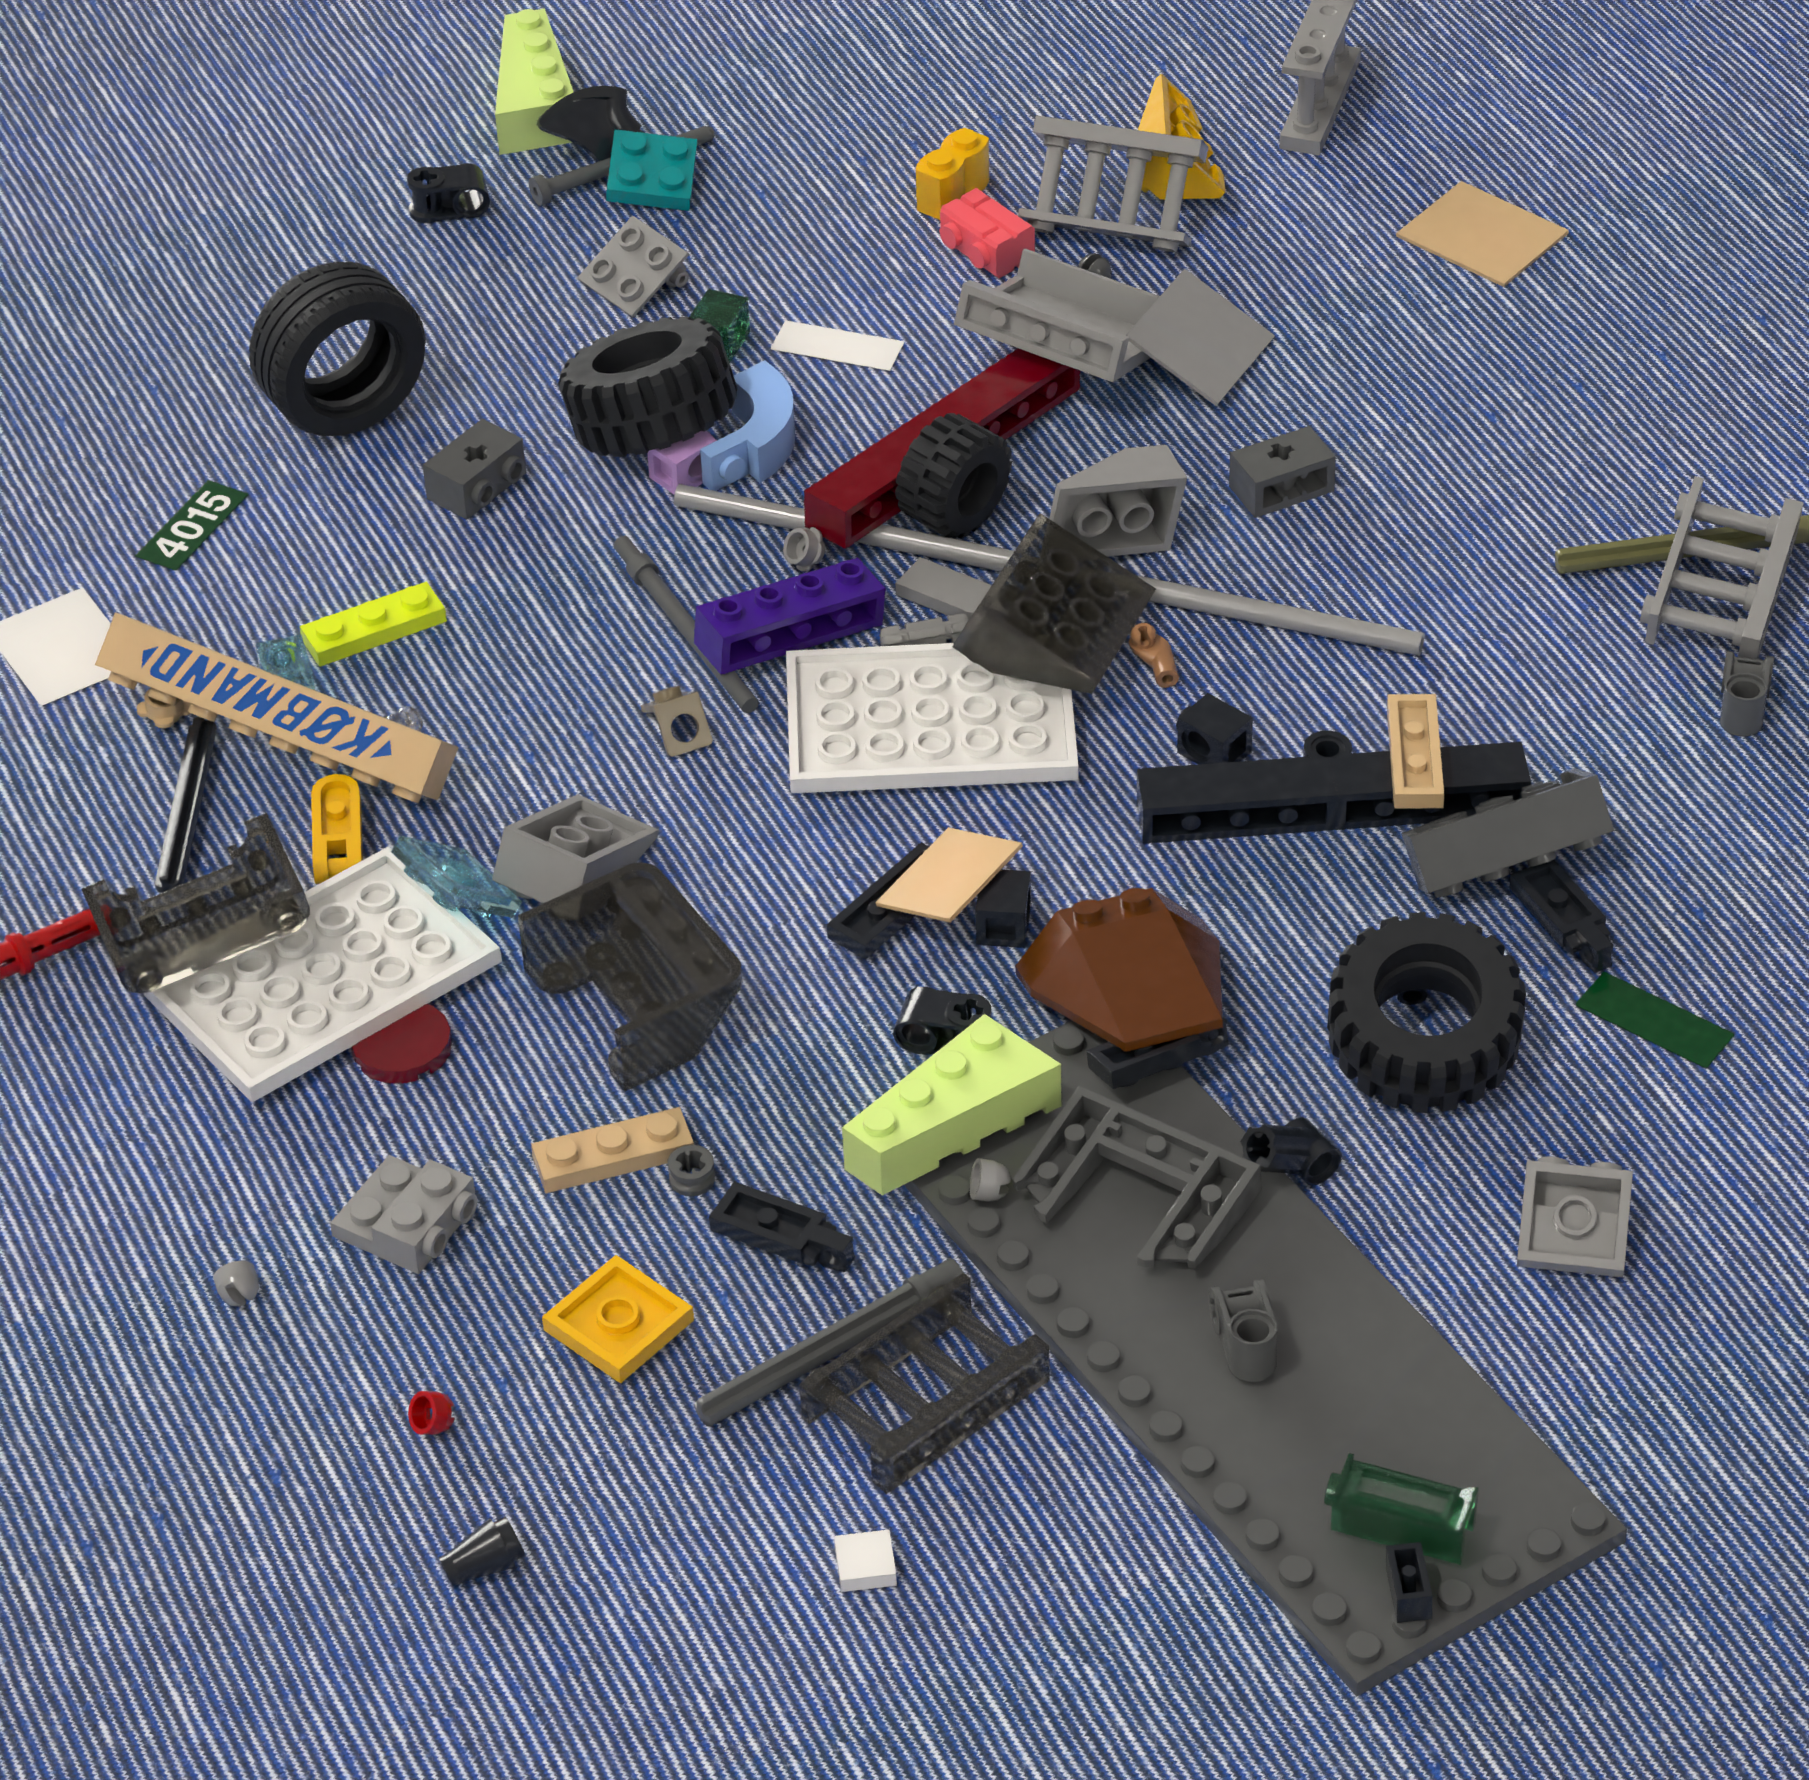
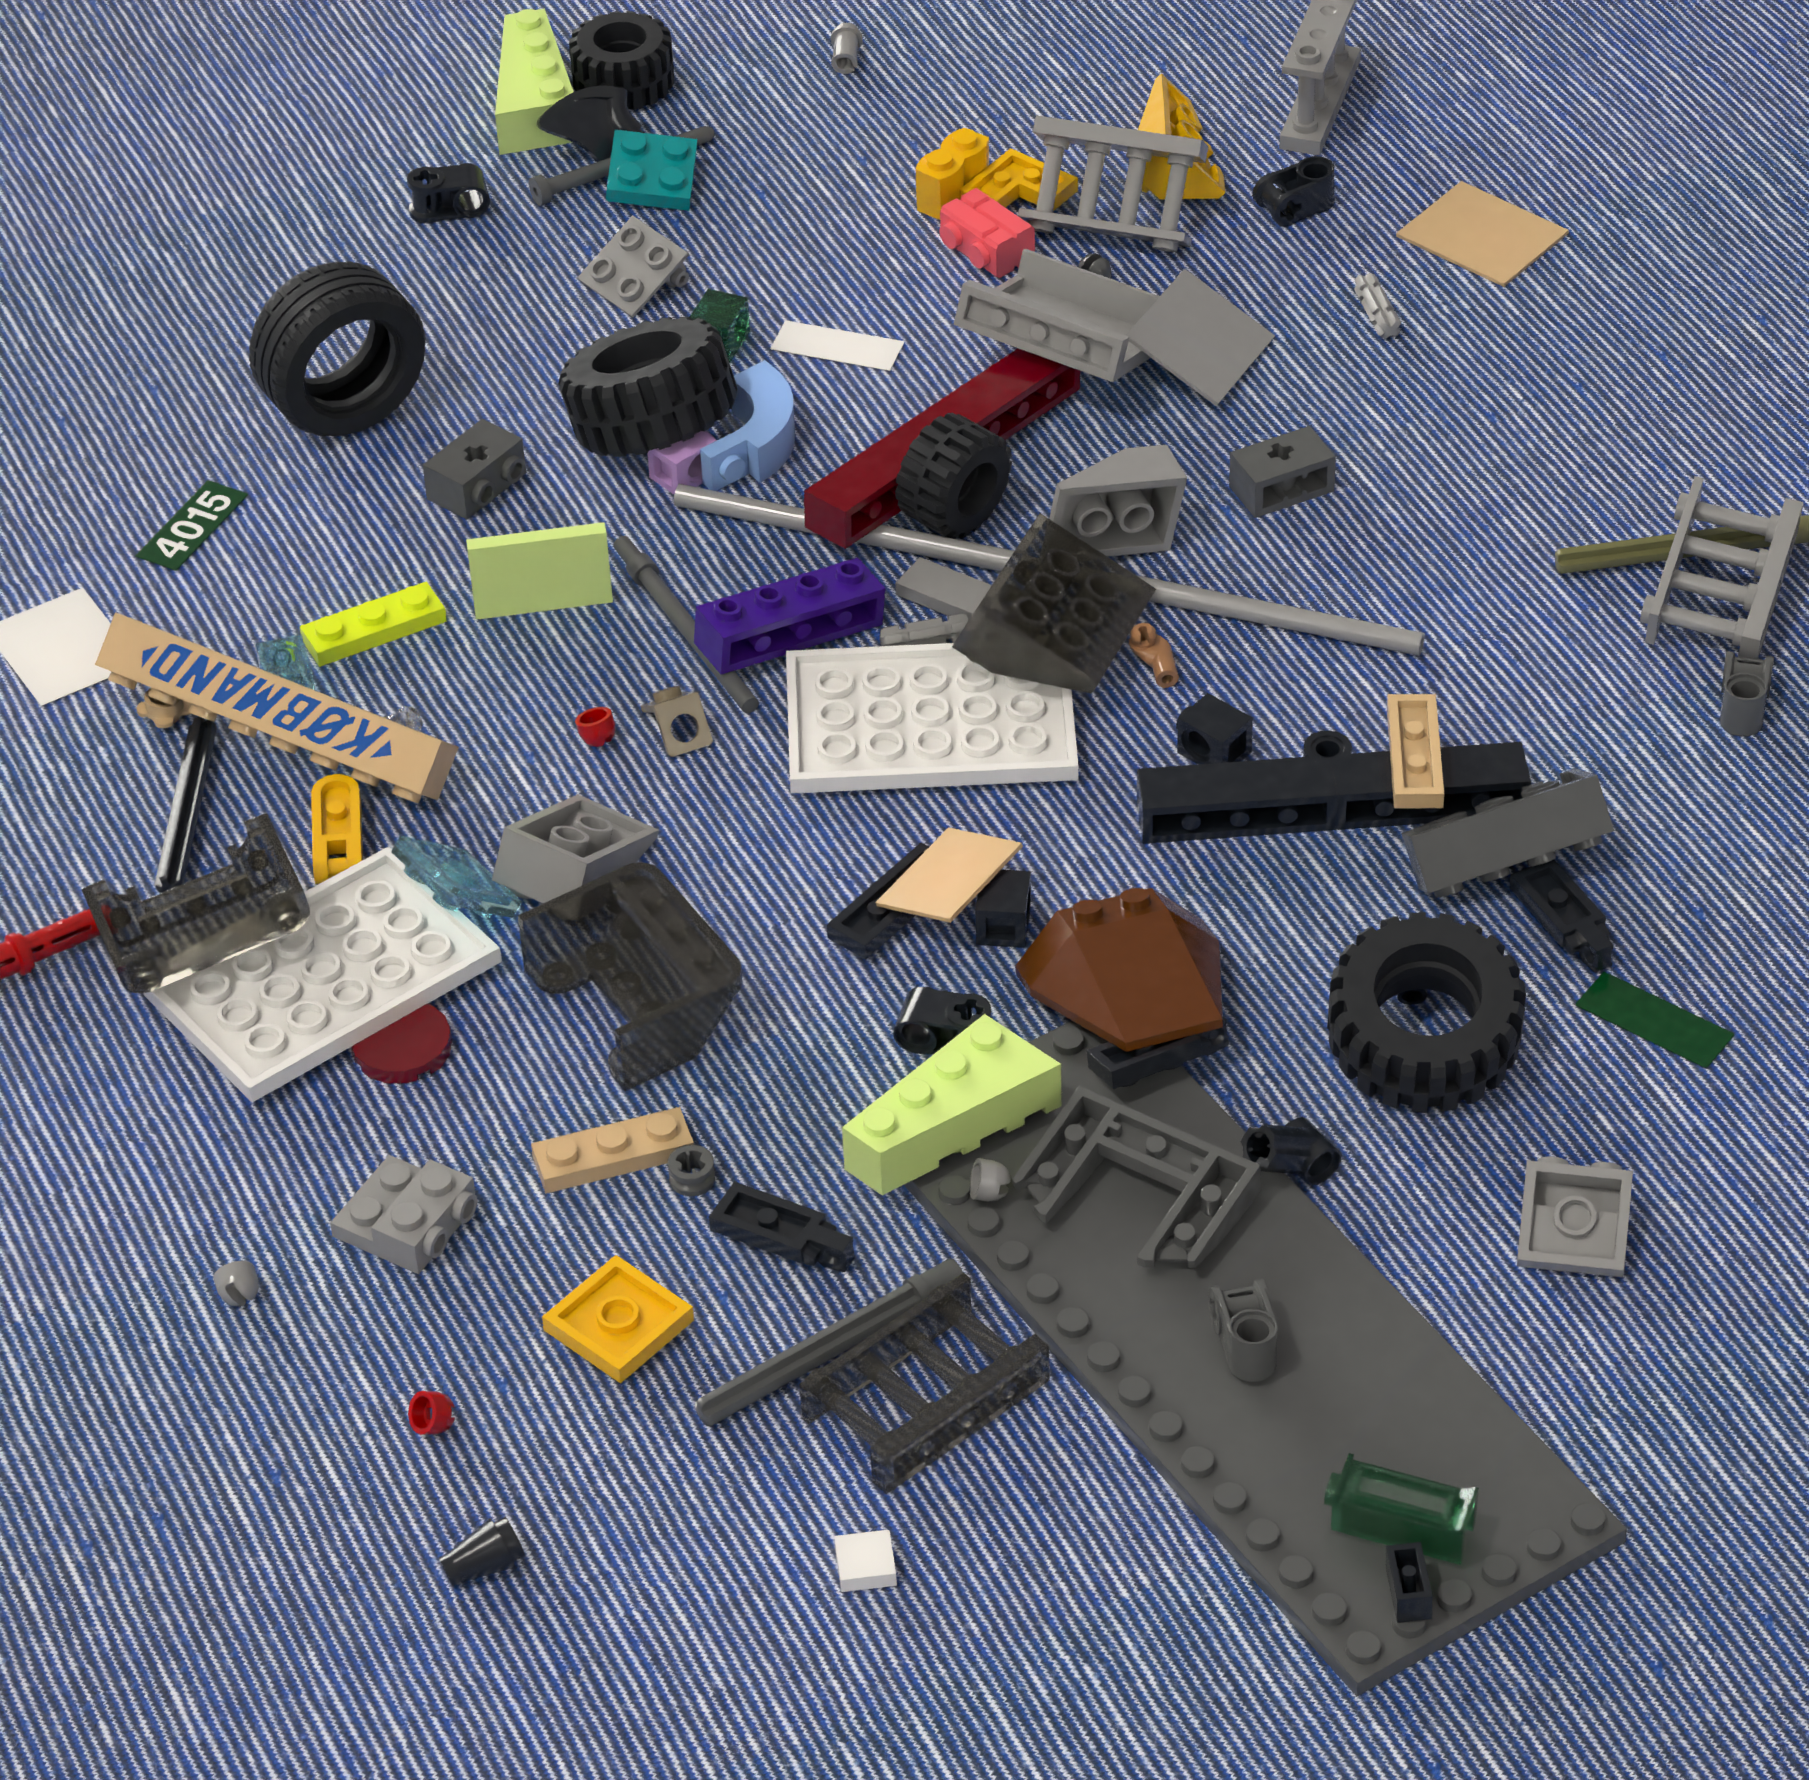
(540, 570): none -> yellowish green tile
(596, 726): none -> red hinge
(624, 53): none -> black tyre
(804, 548): light grey plate -> none
(846, 41): none -> light grey pin
(1018, 176): none -> yellow plate
(1301, 190): none -> black piece
(1377, 305): none -> light grey axle

